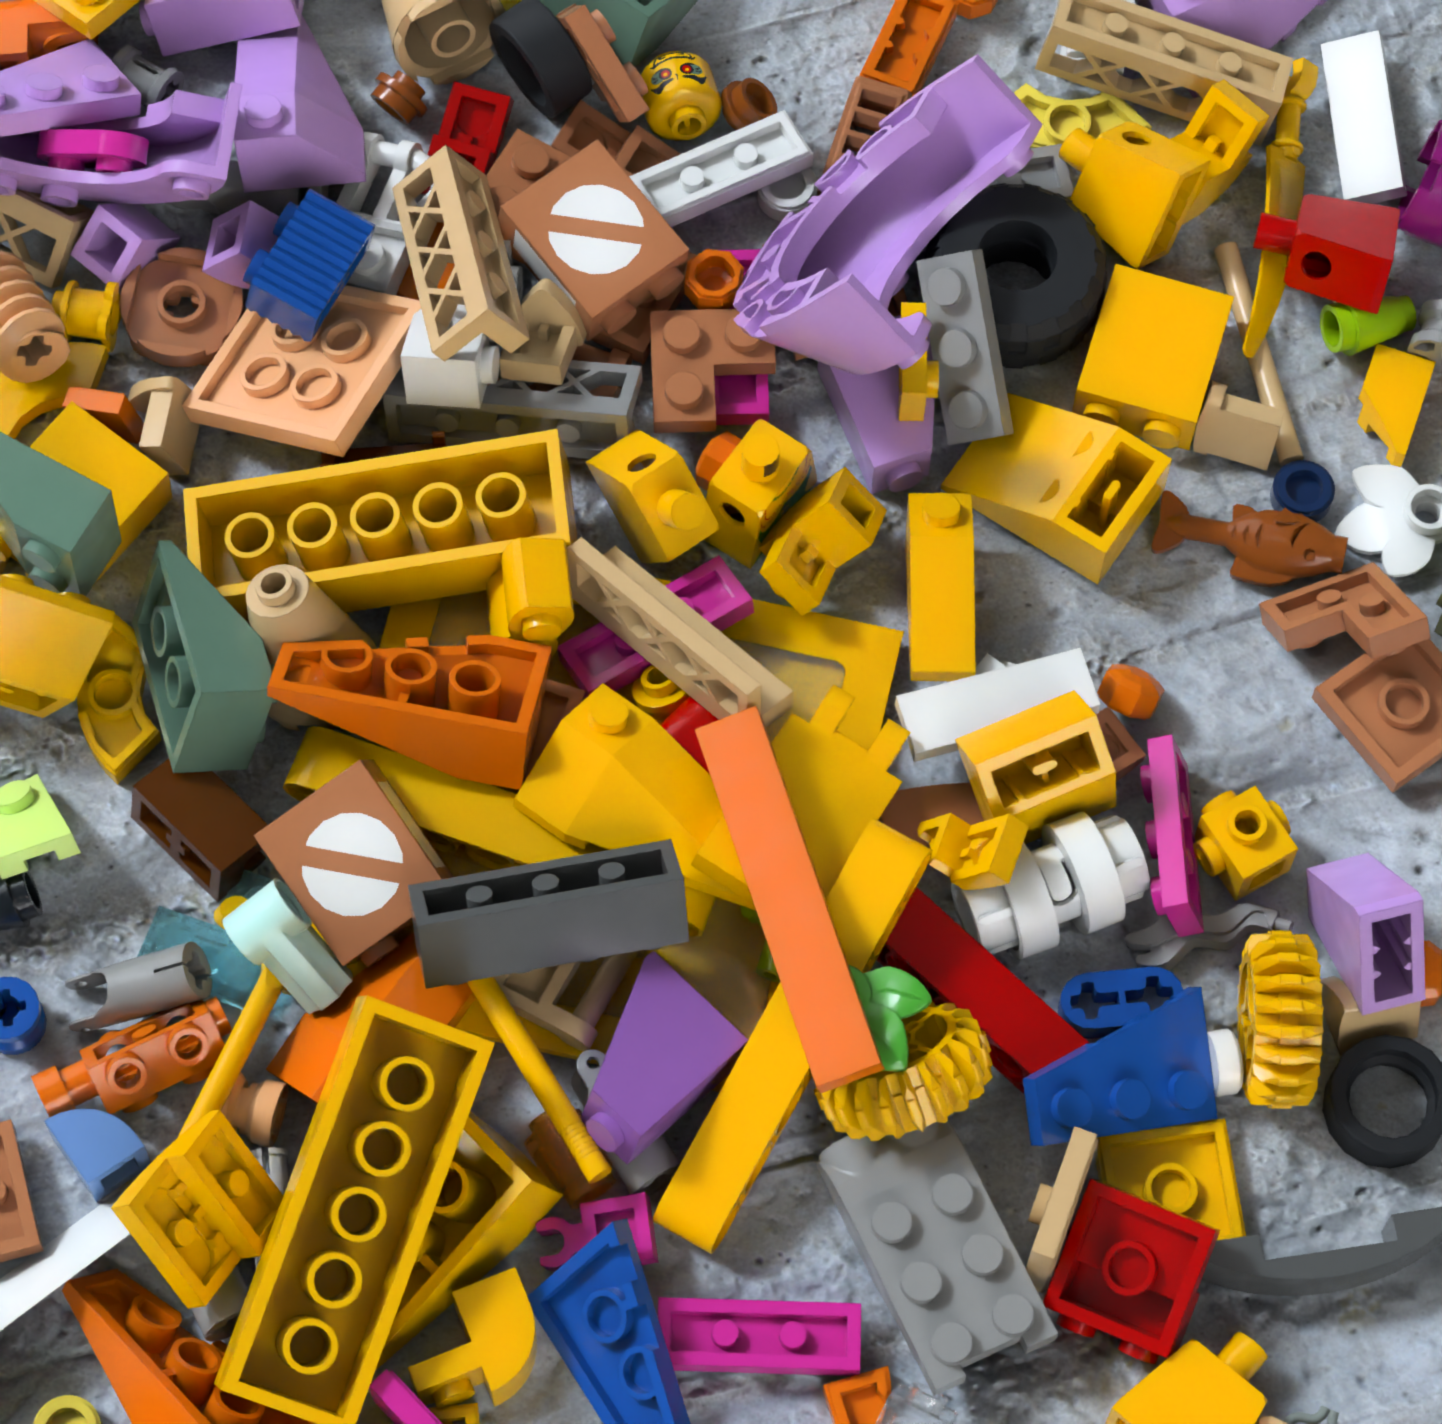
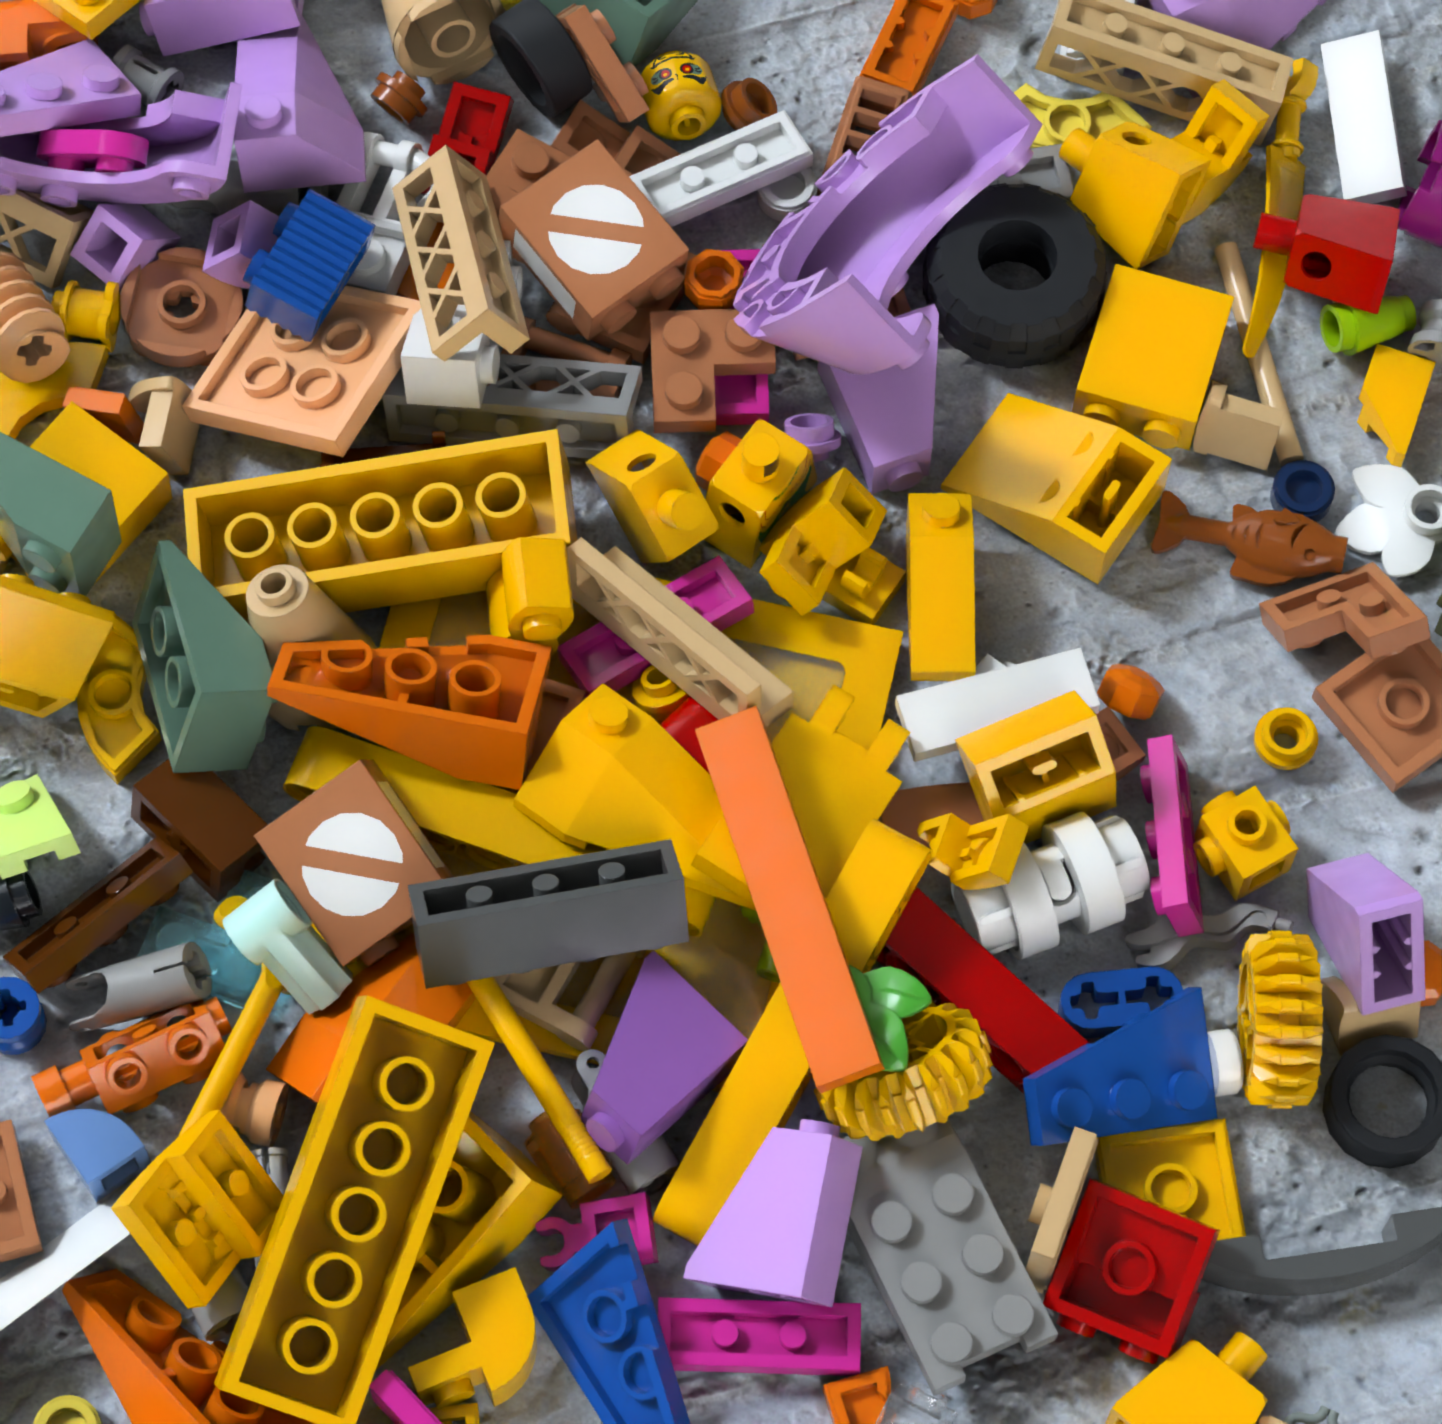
(98, 915): none -> reddish brown plate
(554, 335): tan tile -> none
(784, 1219): none -> lavender slope
(815, 432): none -> lavender plate
(865, 586): none -> yellow tile
(918, 380): yellow plate -> none
(966, 346): light grey plate -> none
(1290, 722): none -> yellow plate

